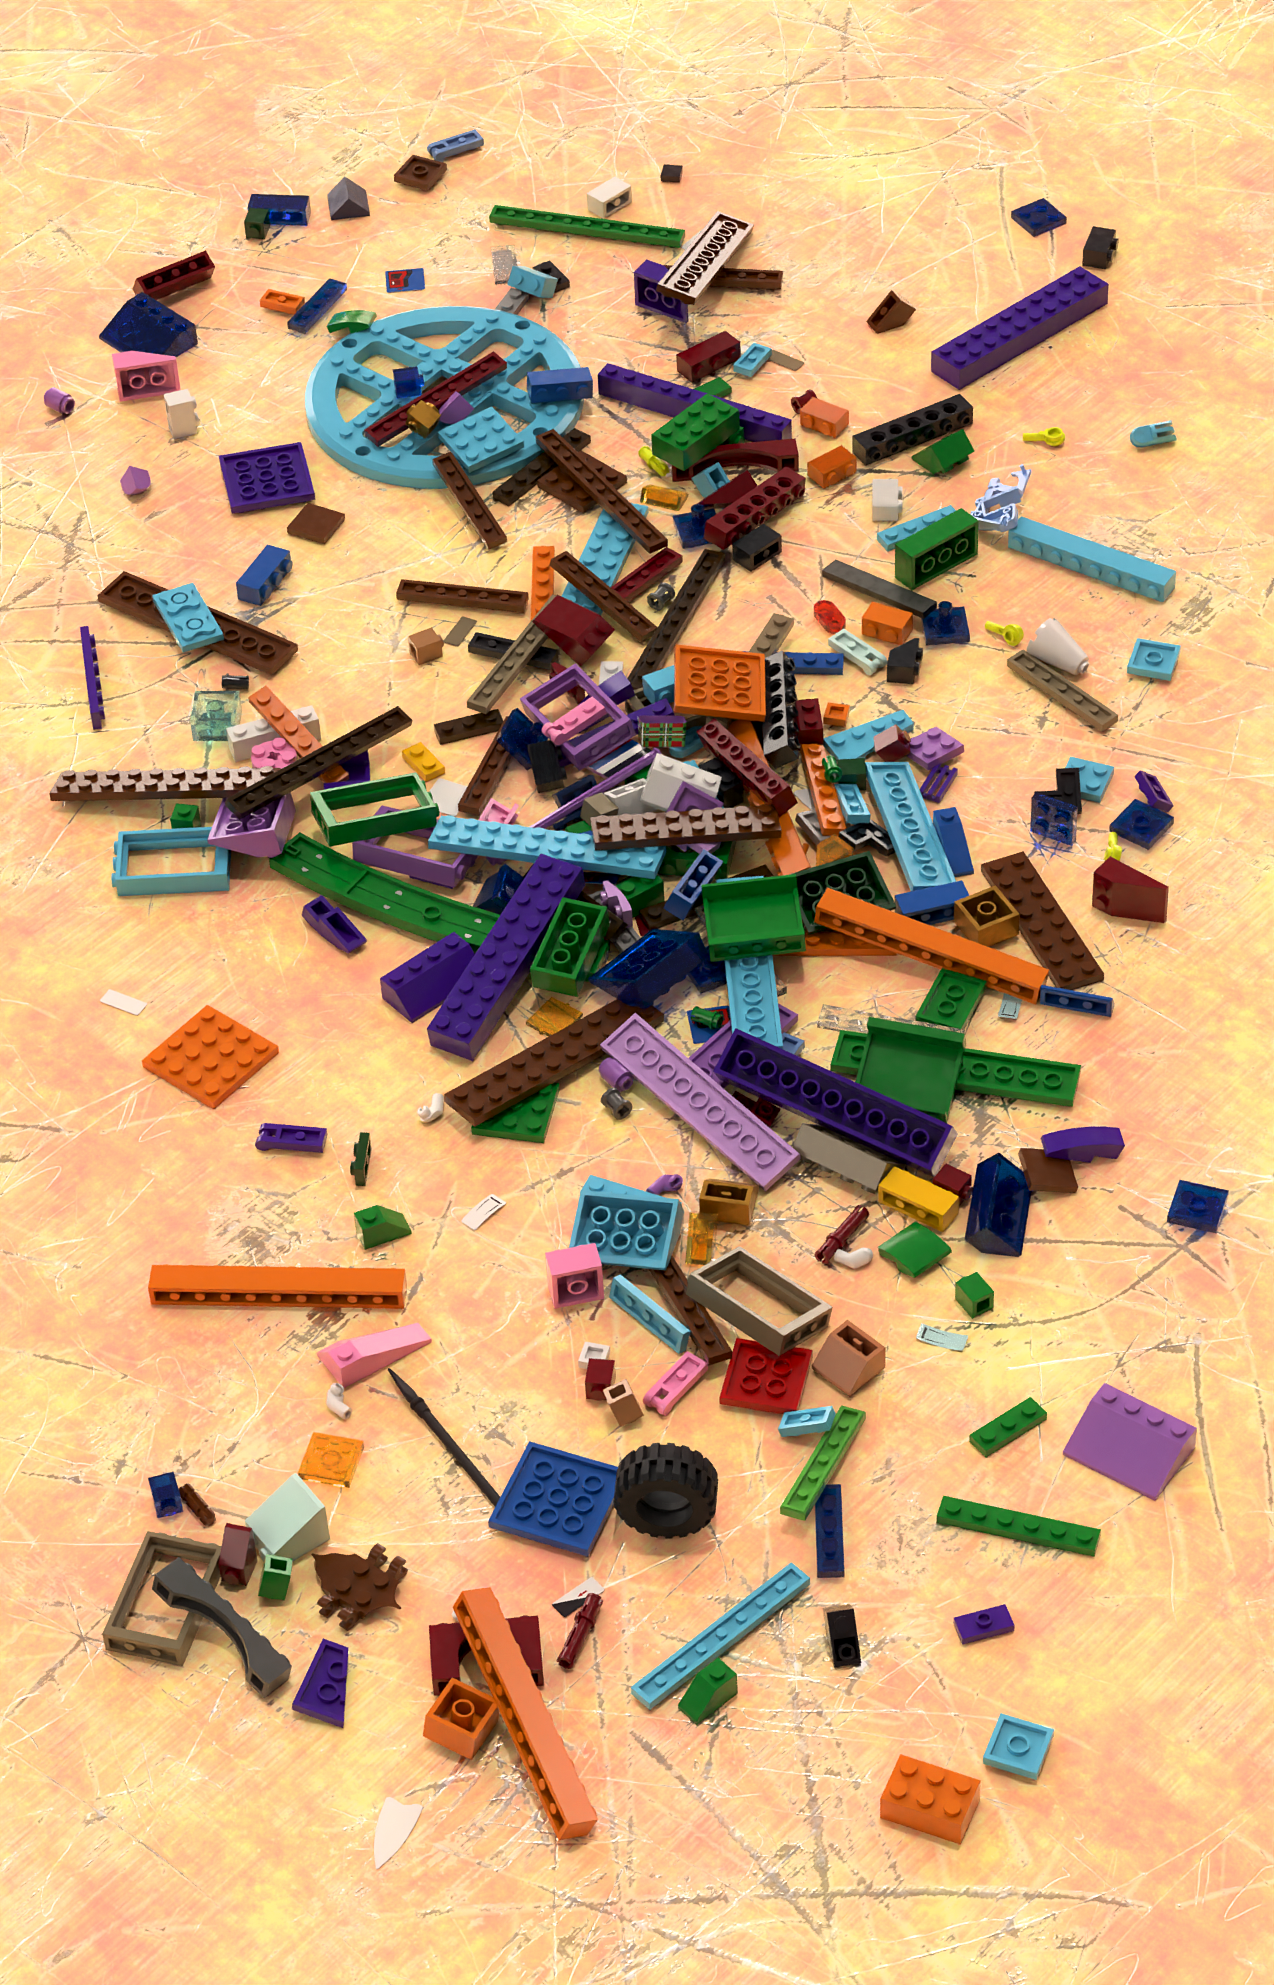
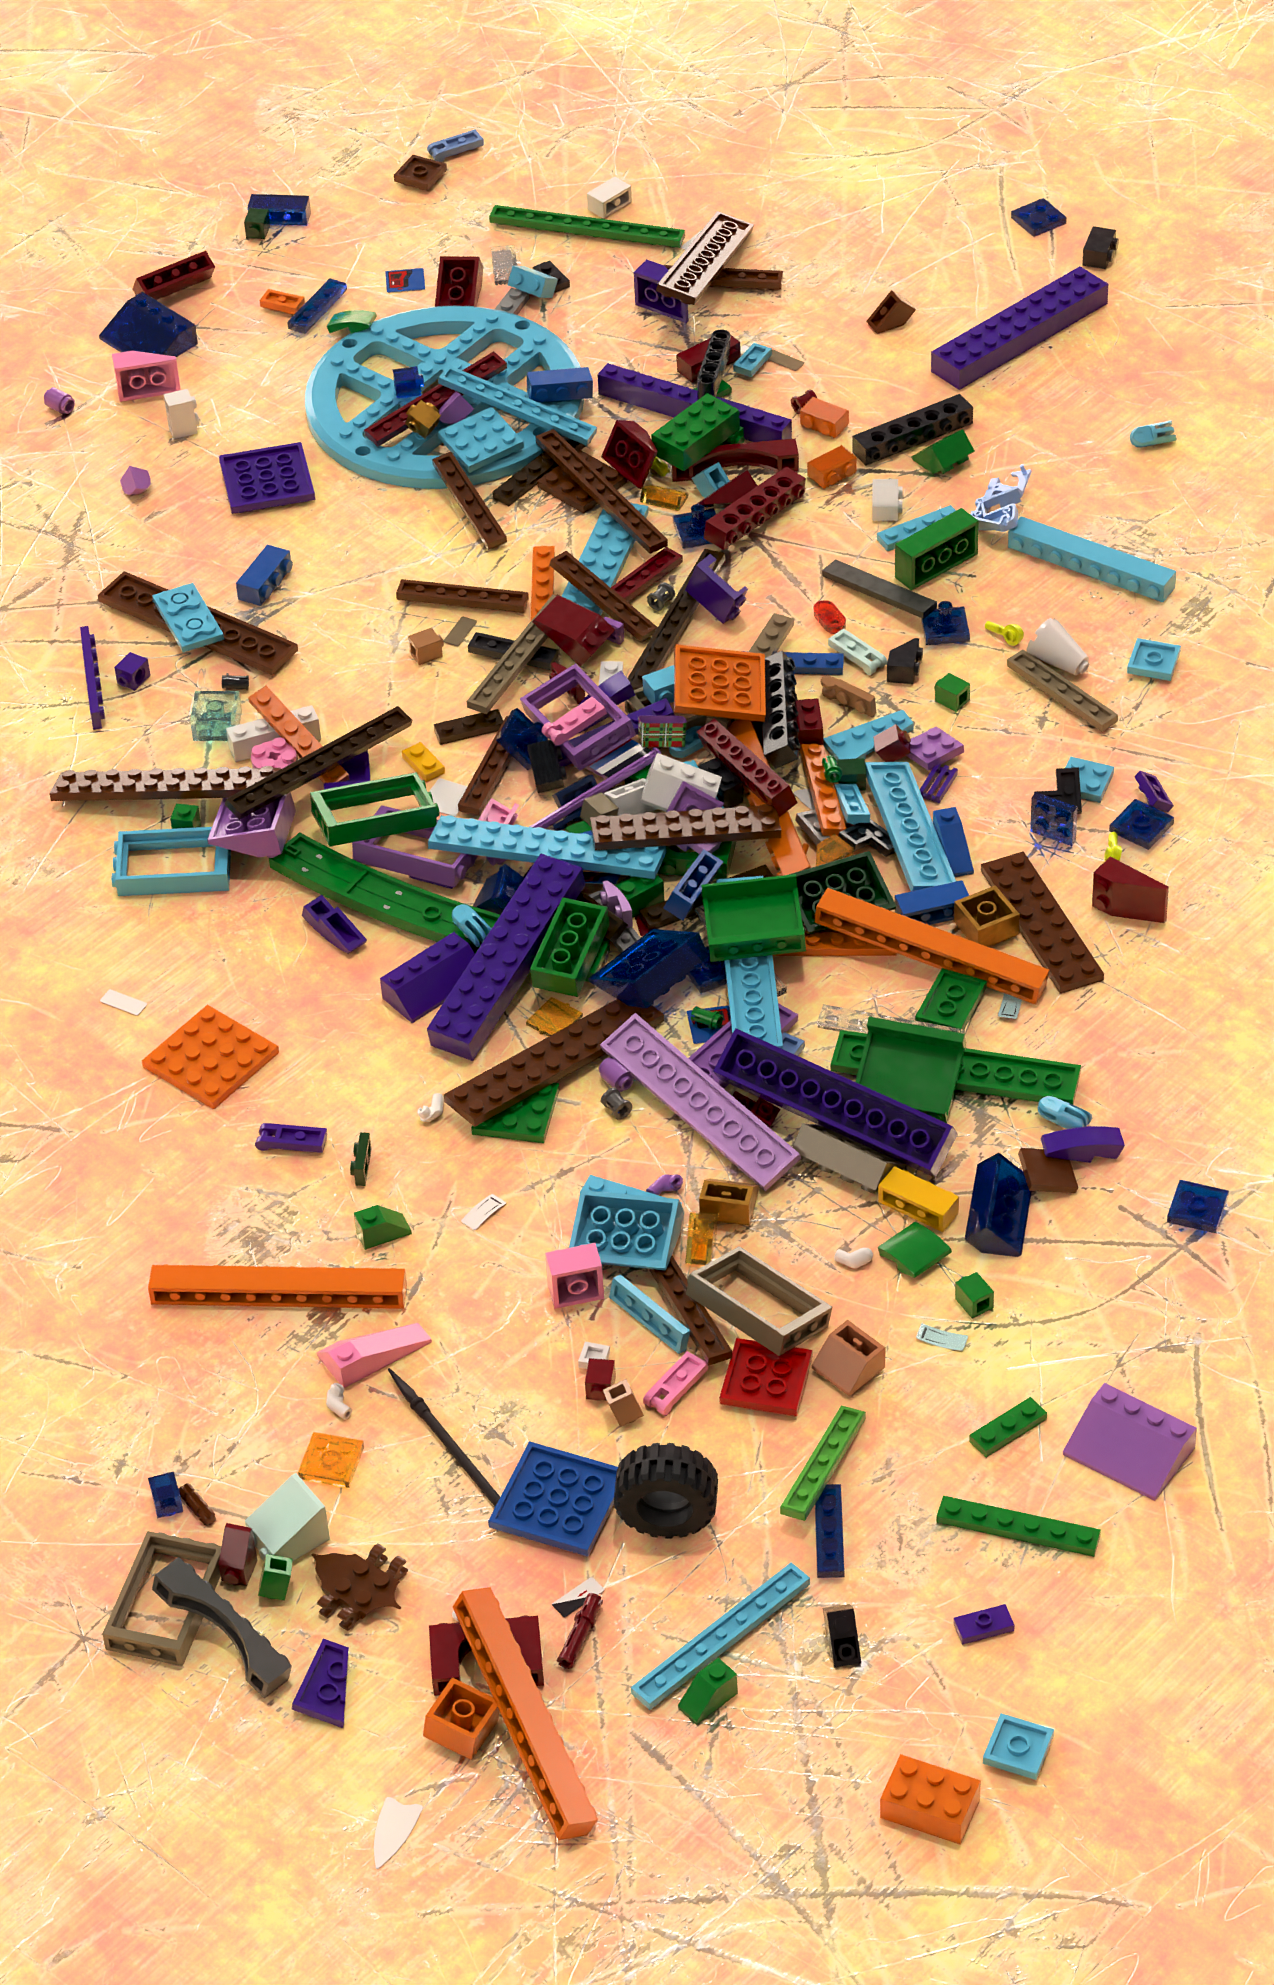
(132, 671): none -> dark purple brick
(316, 523): reddish brown tile -> none
(347, 200): slope -> none
(459, 281): none -> dark red slope
(470, 923): none -> medium azure arm
(517, 405): none -> medium azure plate
(618, 635): none -> medium lavender tile
(630, 451): none -> dark red slope
(671, 173): black tile -> none
(714, 363): none -> black beam
(714, 592): none -> dark purple panel
(757, 547): black brick -> none
(806, 1421): medium azure plate -> none
(836, 714): orange plate -> none
(838, 1238): dark red pin -> none
(849, 695): none -> medium nougat hinge
(887, 623): orange brick -> none
(952, 692): none -> green brick
(954, 1180): dark red brick -> none
(1052, 436): neon yellow plate -> none
(1063, 1113): none -> medium azure arm
(1076, 1001): blue slope -> none

